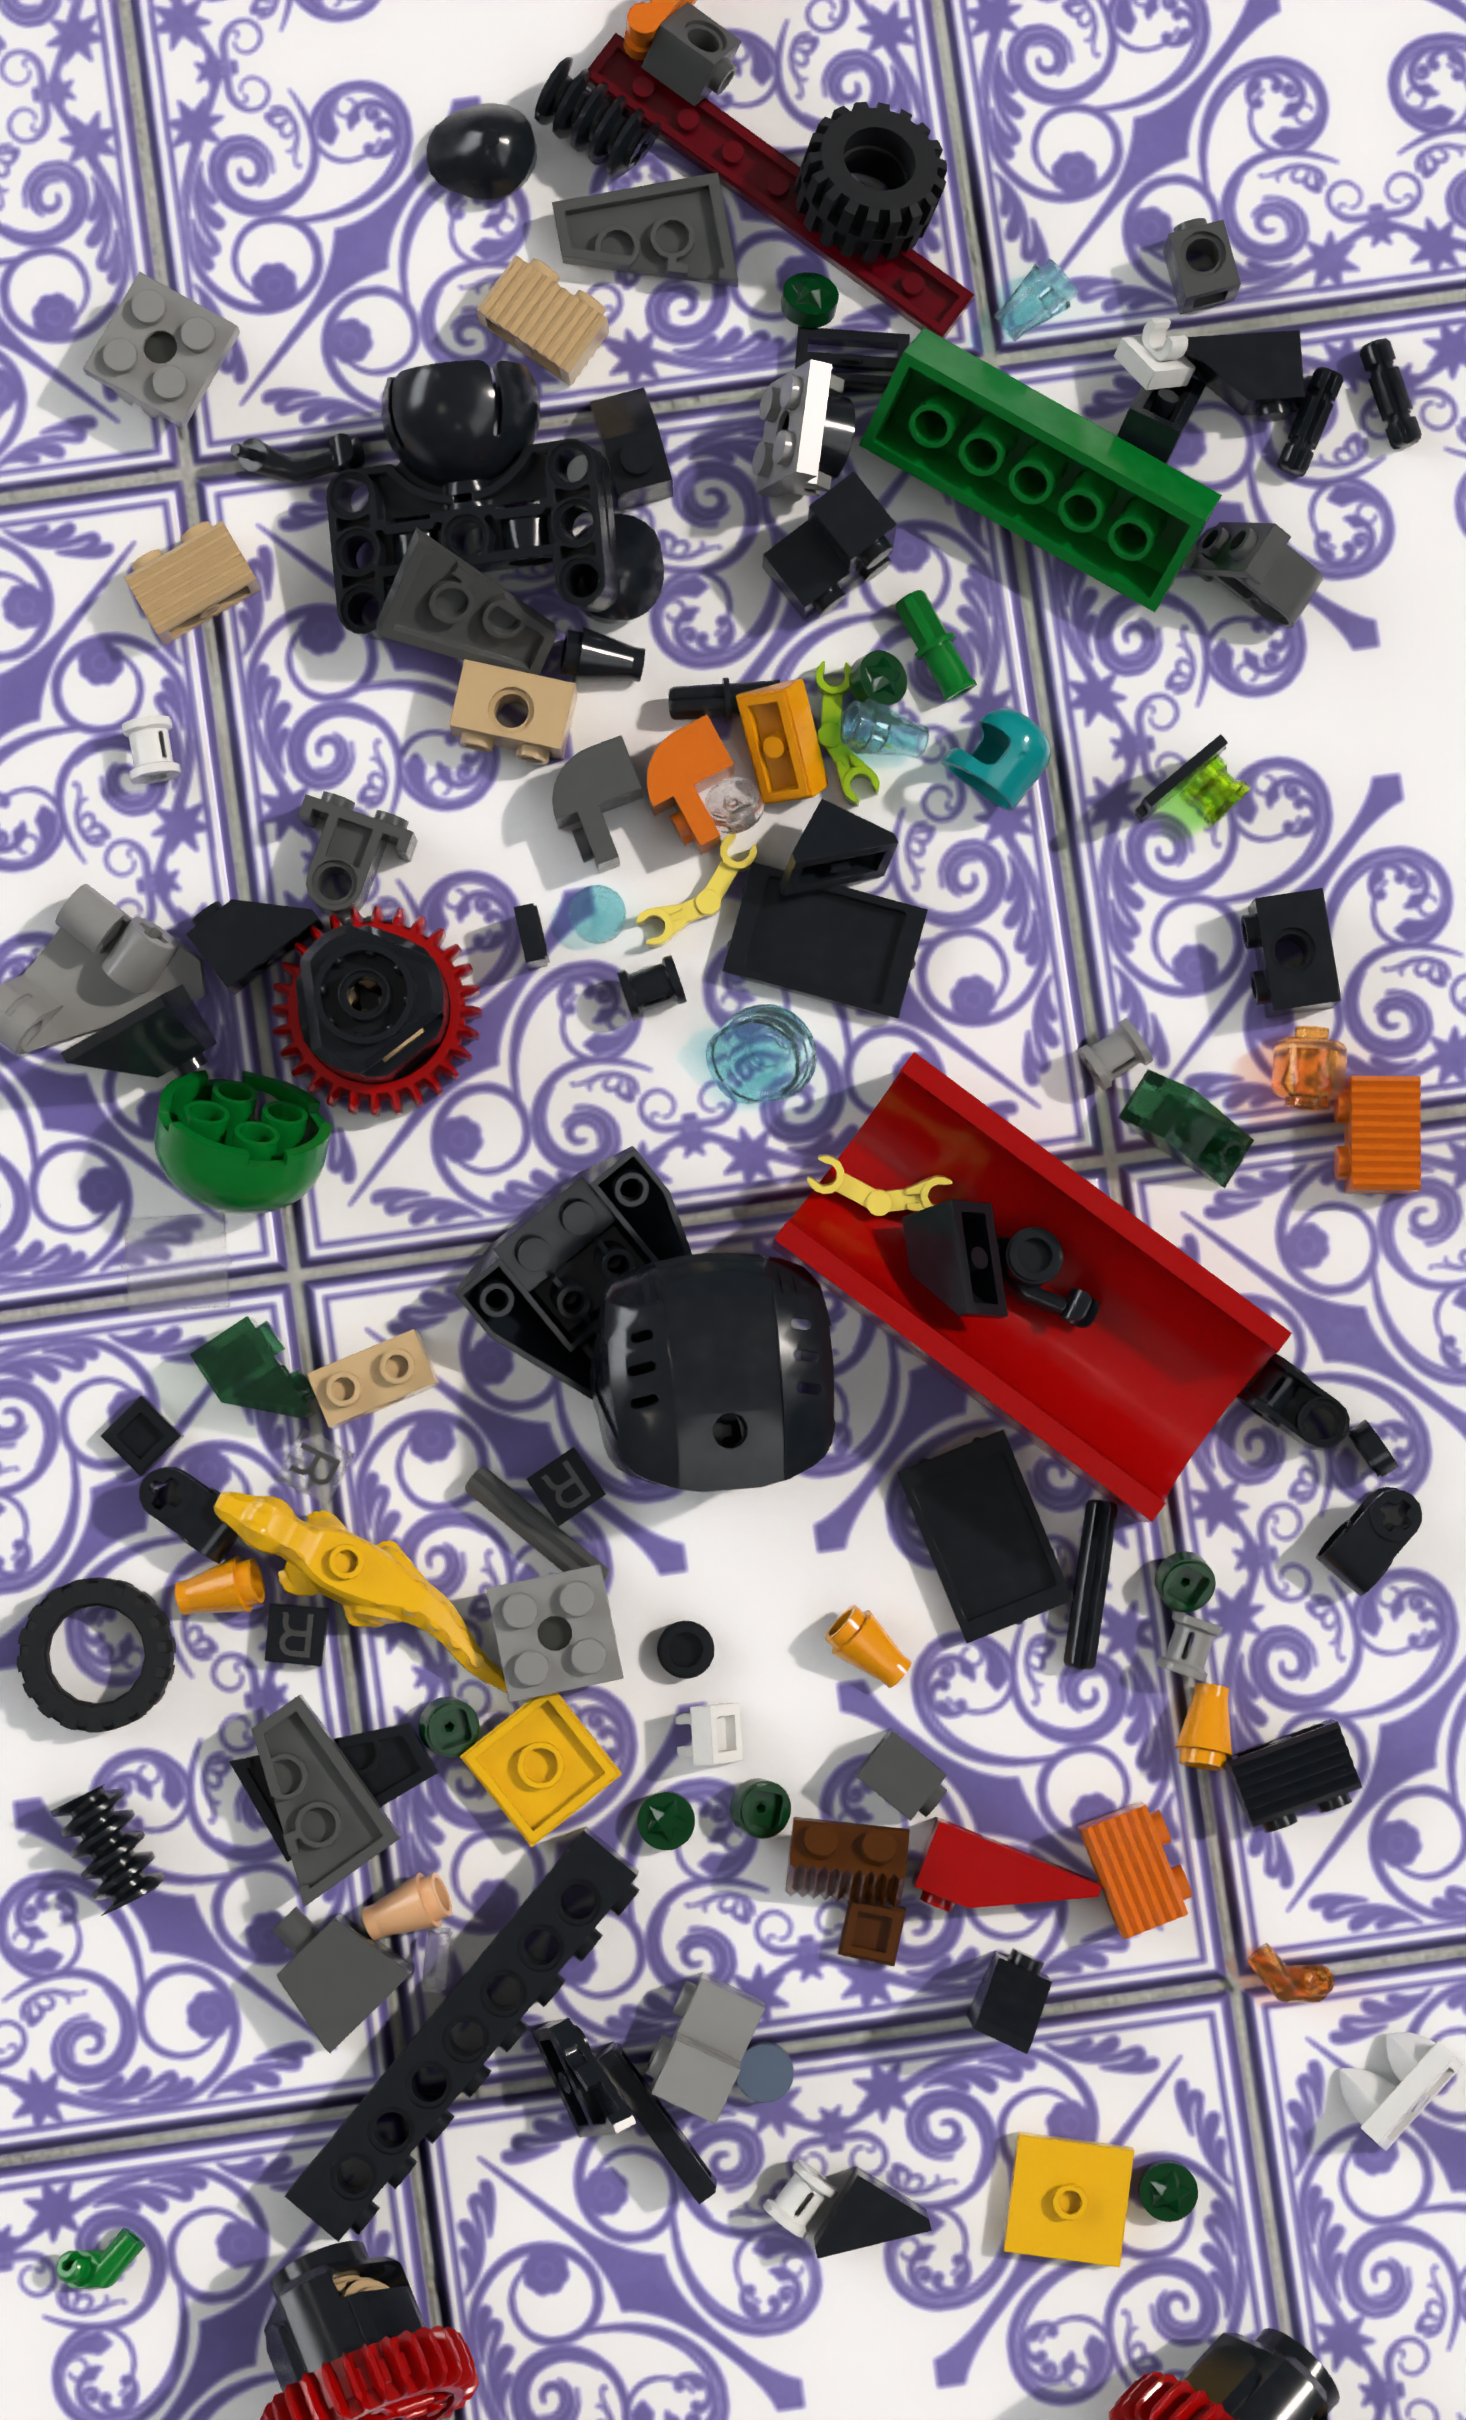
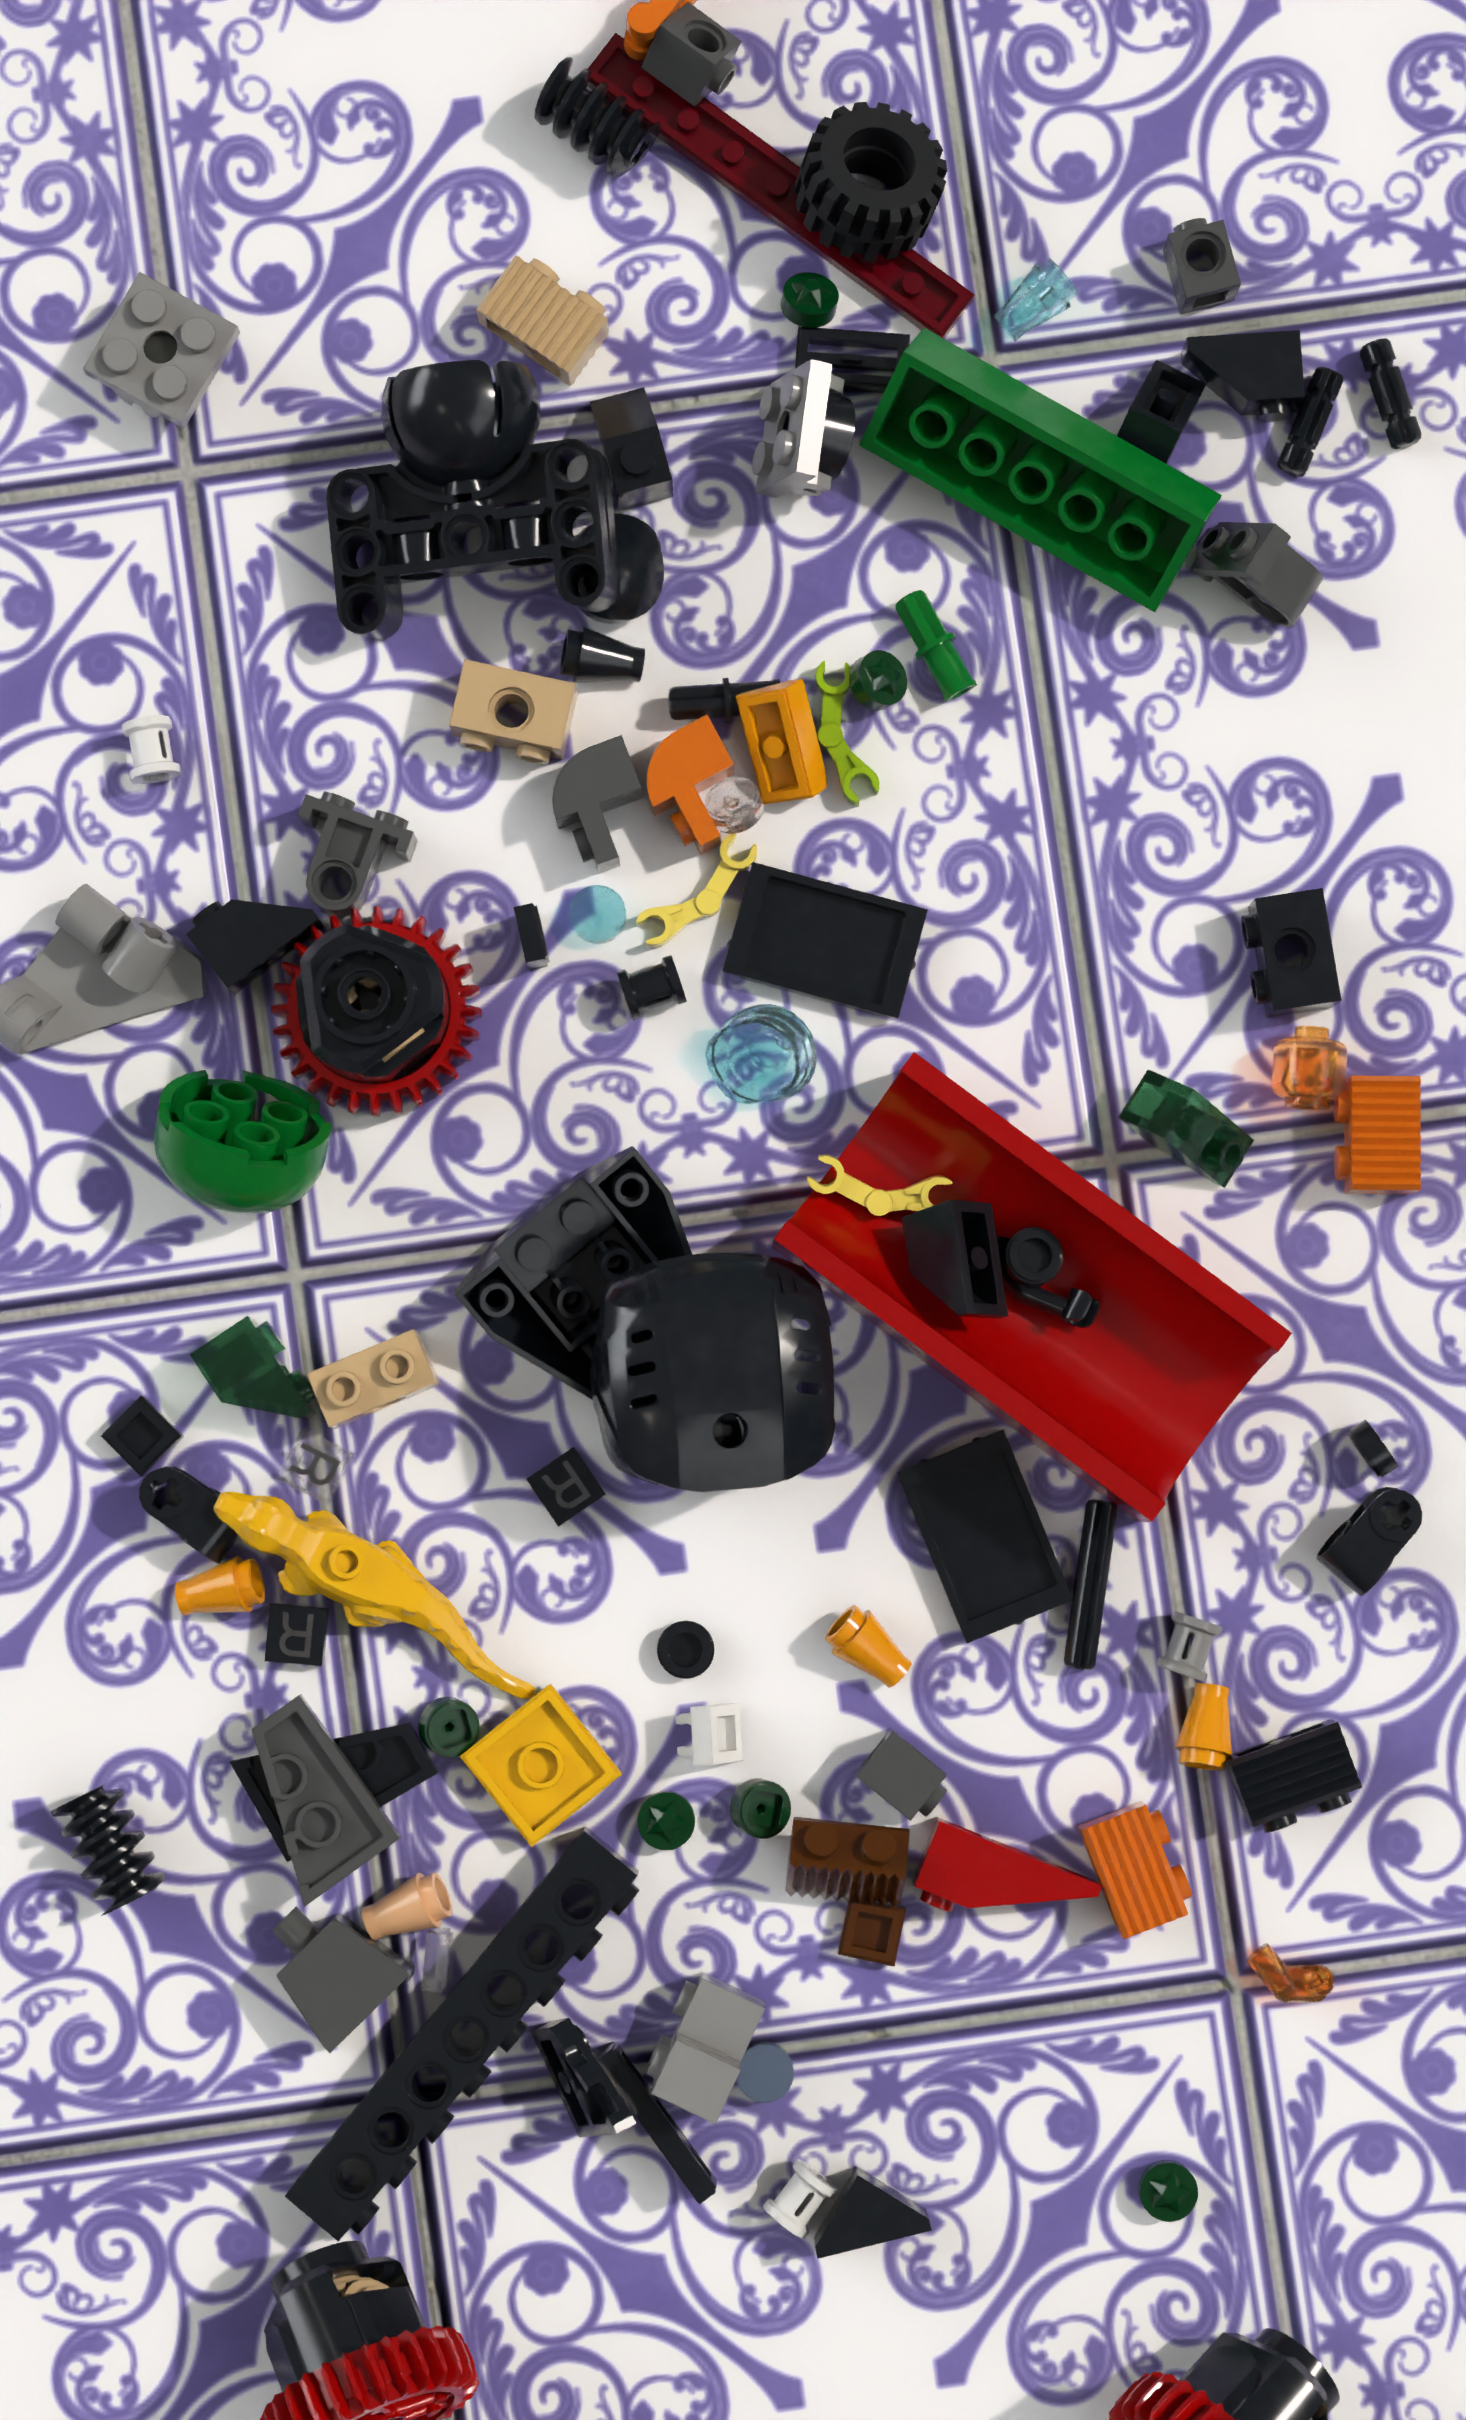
(36, 1664): black tyre -> none
(99, 2267): green arm -> none
(149, 1040): black slope -> none
(176, 1262): clear piece -> none
(191, 580): tan brick -> none
(267, 461): black piece -> none
(461, 613): dark grey wing -> none
(482, 151): black hat -> none
(529, 1522): dark grey axle -> none
(555, 1633): light grey piece -> none
(651, 230): dark grey wing -> none
(837, 851): black slope -> none
(840, 541): black brick -> none
(881, 731): clear light blue cone -> none
(1006, 759): teal helmet -> none
(1010, 1999): black slope -> none
(1068, 2199): yellow plate -> none
(1115, 1054): light grey bush -> none
(1154, 358): white tile -> none
(1180, 778): black piece -> none
(1185, 1581): dark green tile -> none
(1215, 791): clear neon green wheel -> none
(1293, 1402): black piece -> none
(1387, 2108): white tile -> none

